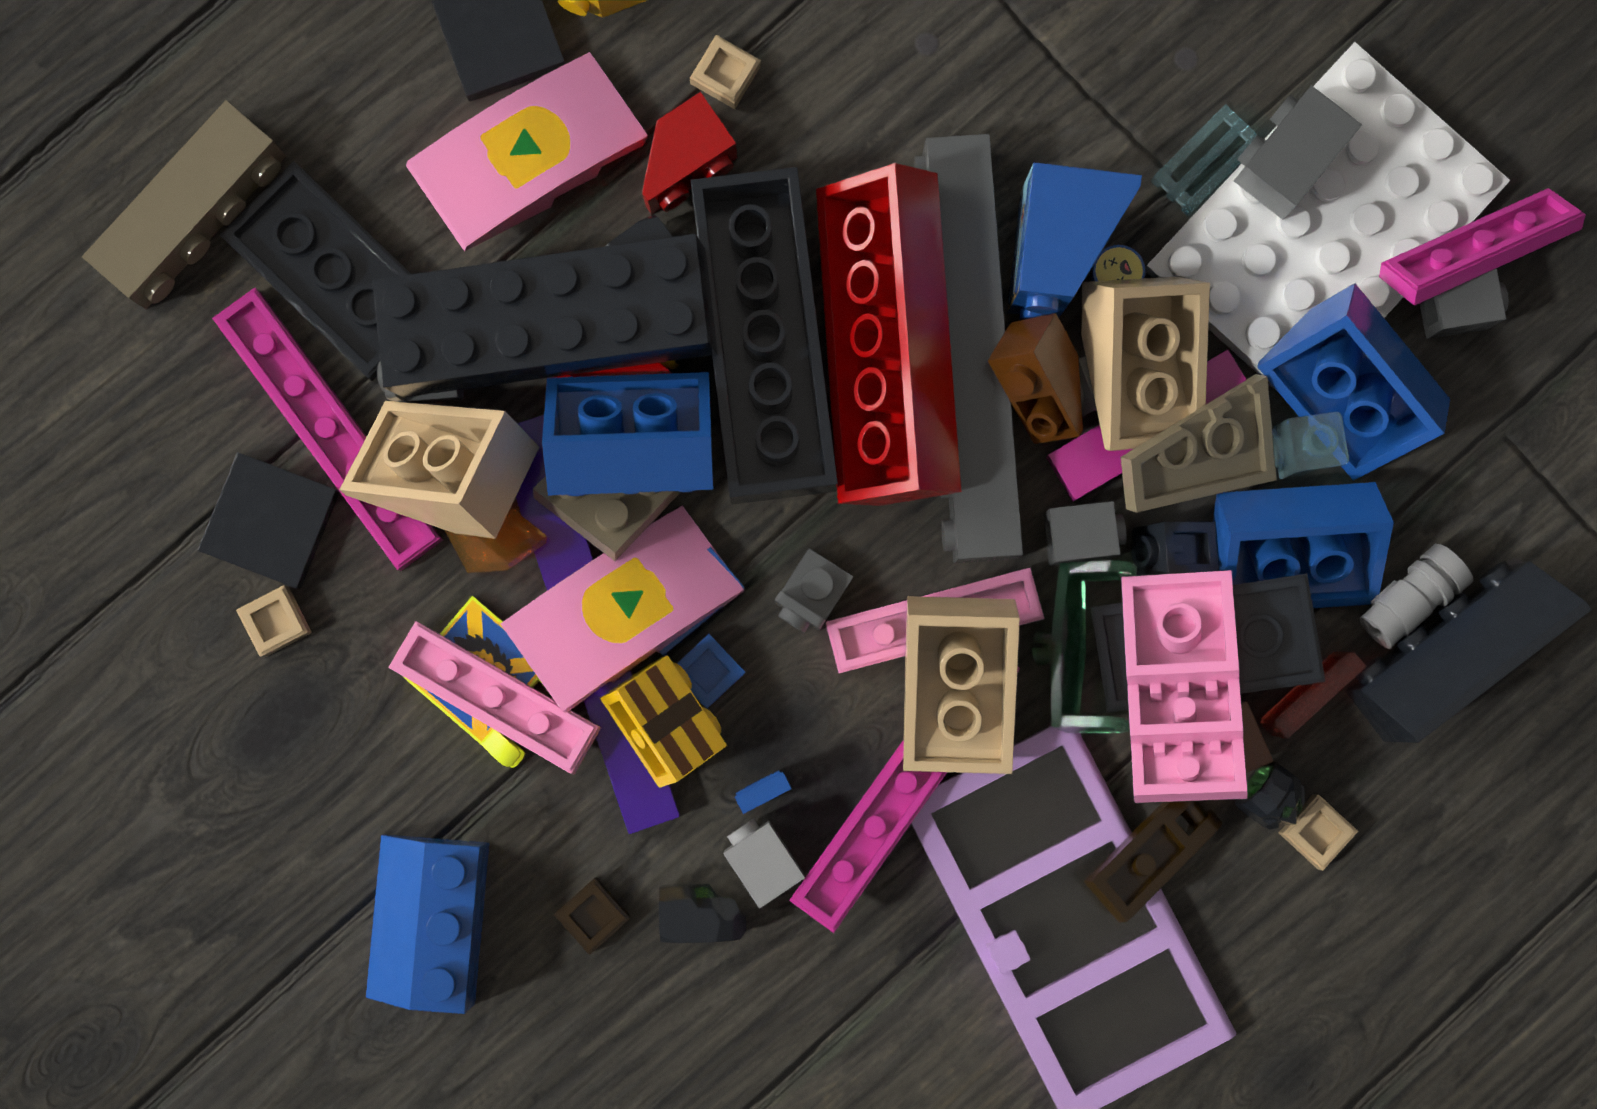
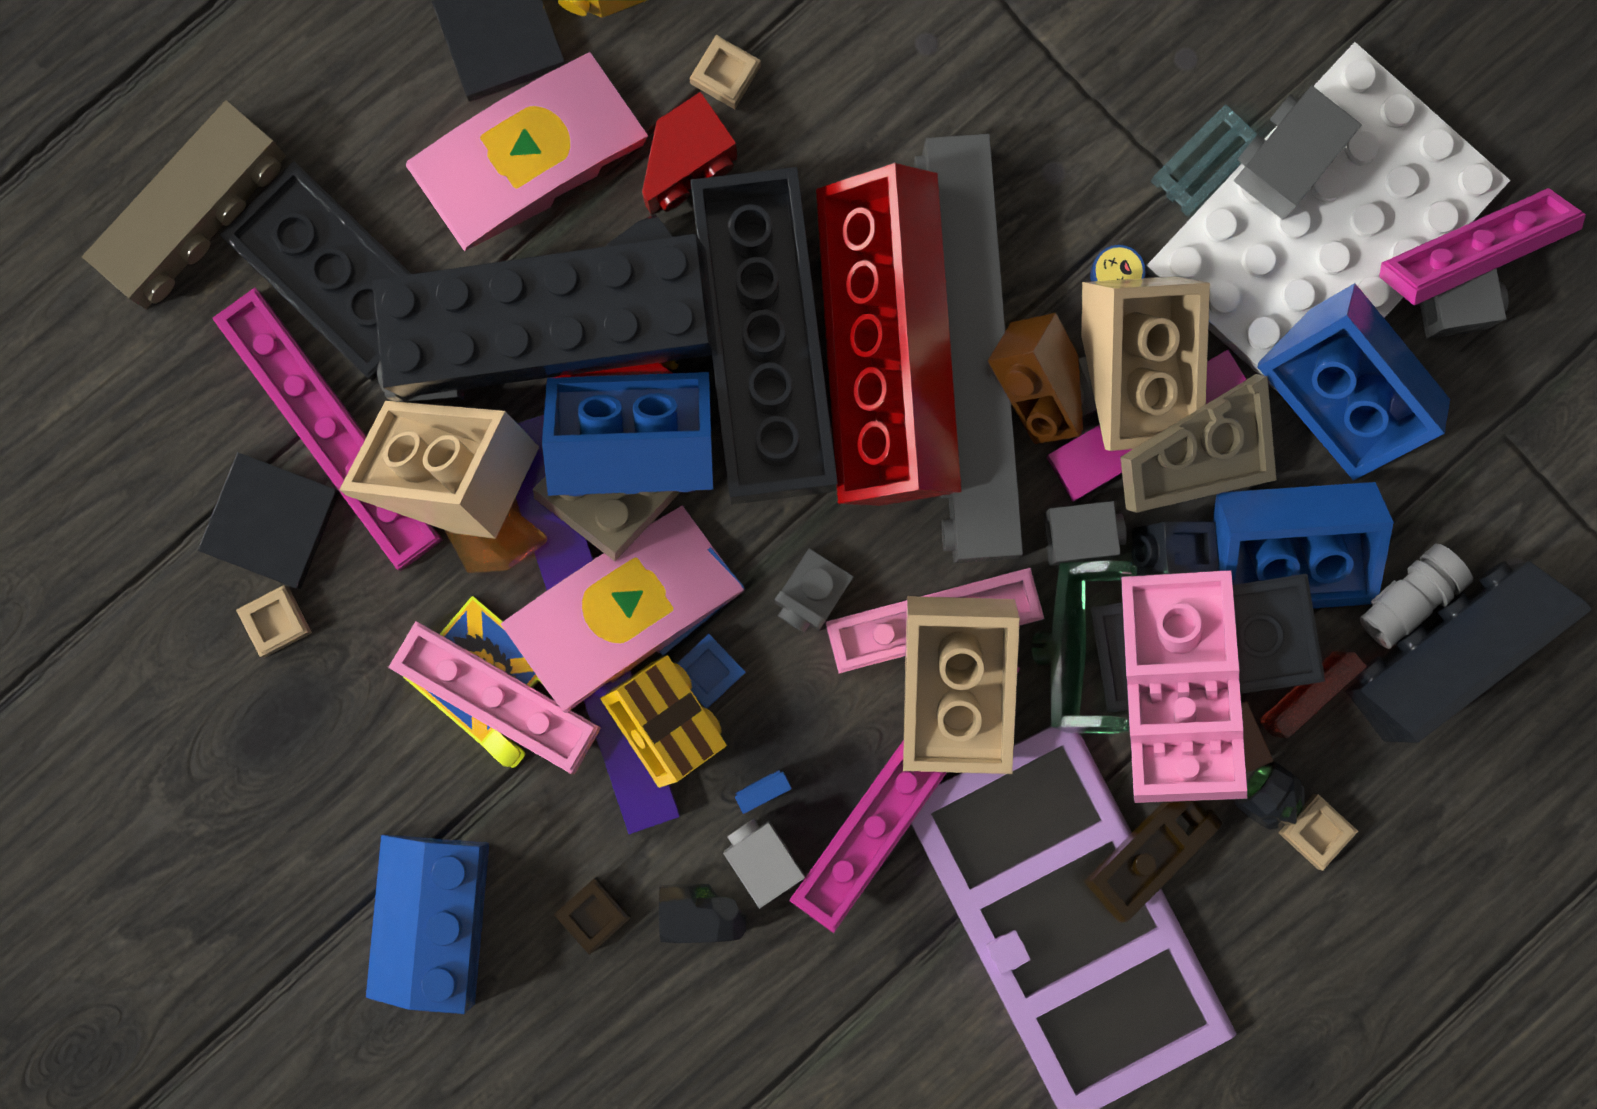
(1061, 231): blue slope -> none
(1309, 444): clear light blue bracket -> none

